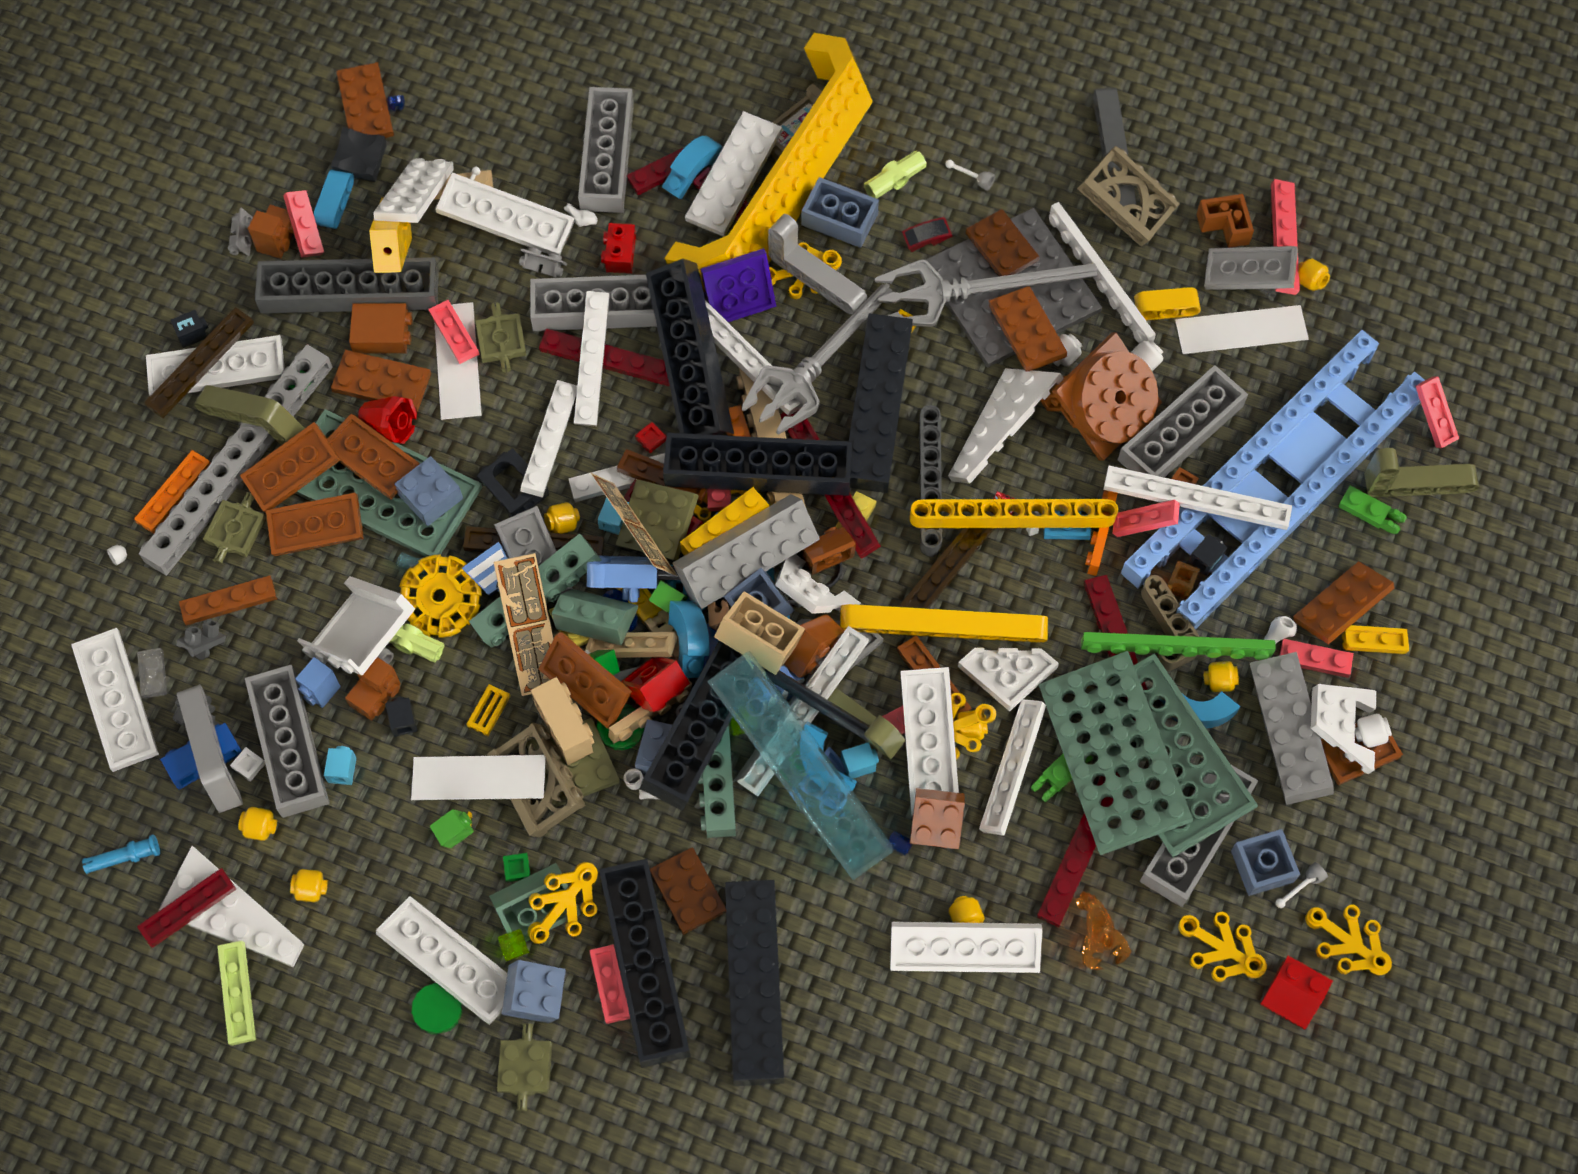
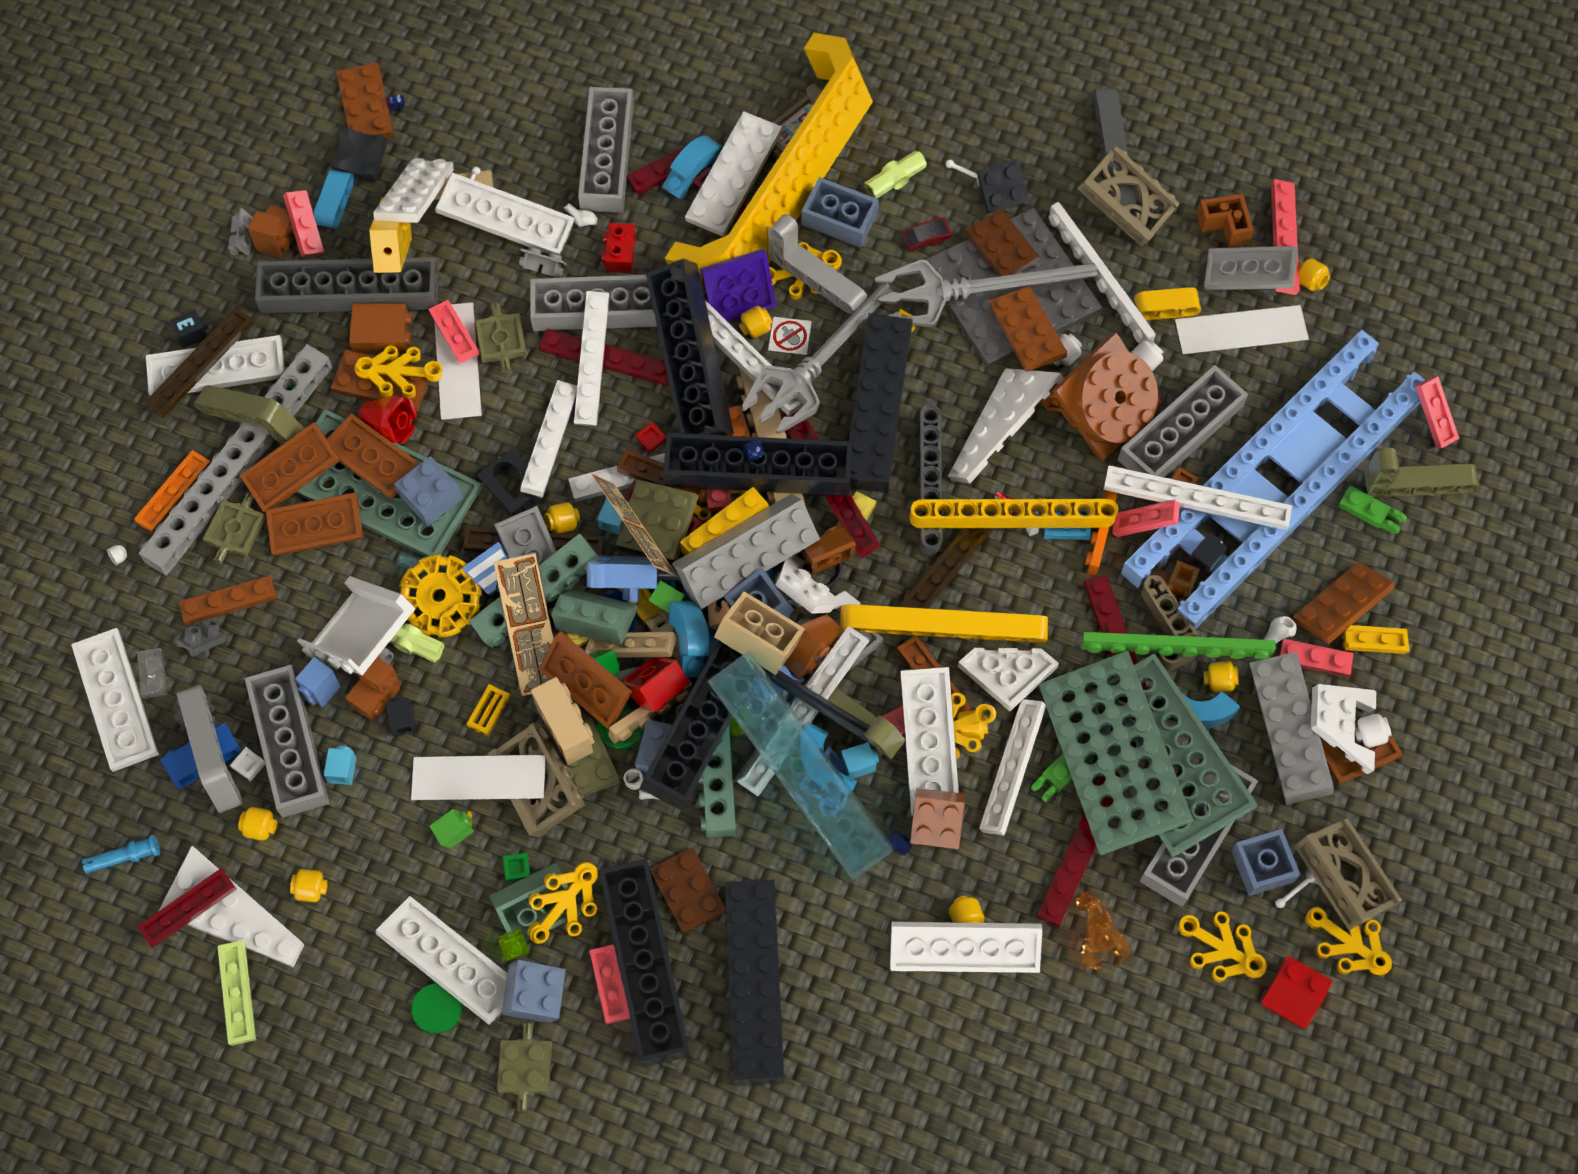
(396, 369): none -> yellow plant
(754, 450): none -> clear blue hinge
(755, 322): none -> yellow head
(789, 335): none -> sticker
(1002, 186): none -> black plate
(1343, 894): none -> dark tan fence

